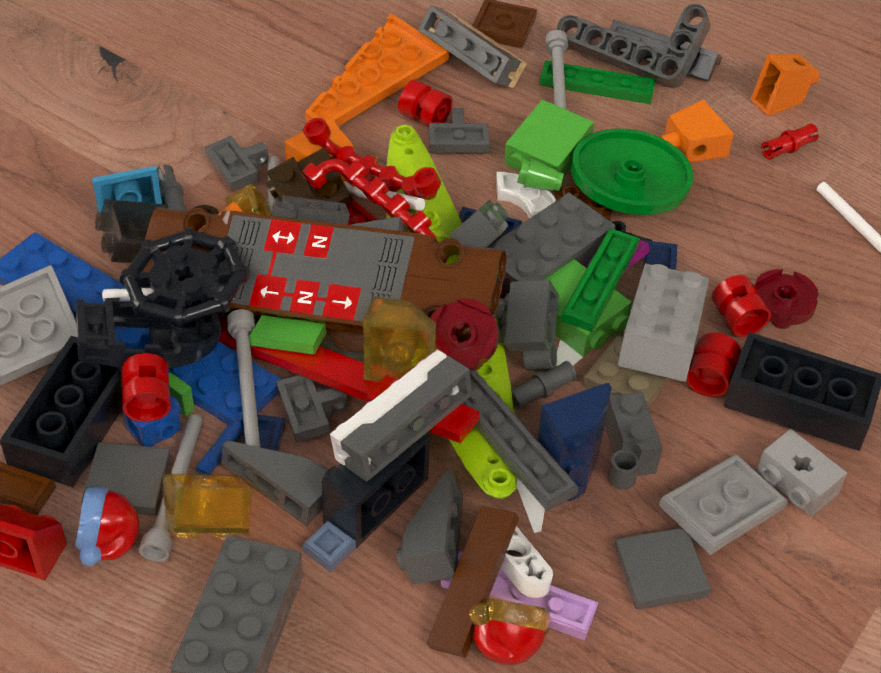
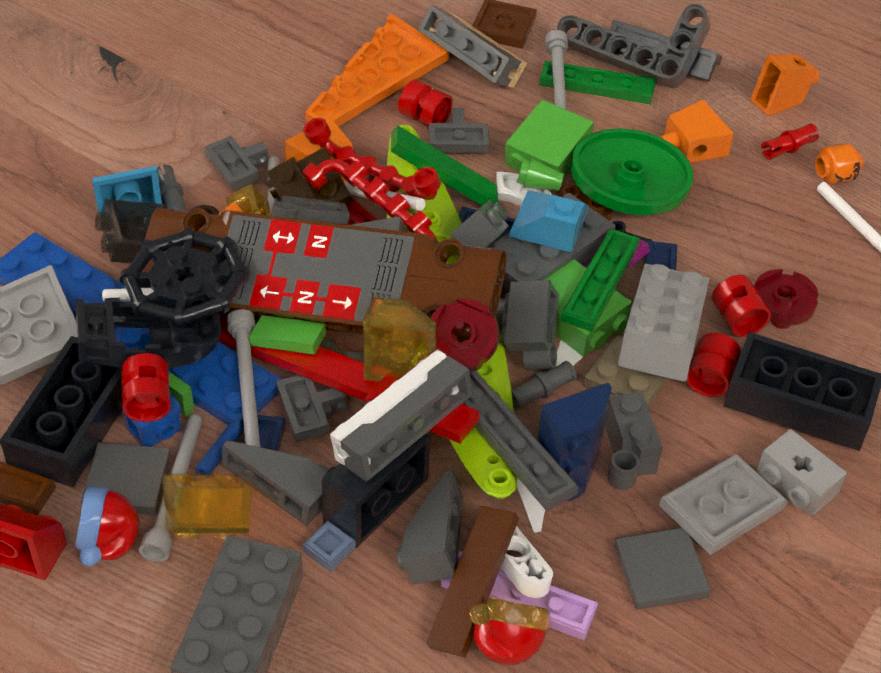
(448, 169): none -> green tile
(549, 220): none -> dark azure slope
(838, 163): none -> orange head

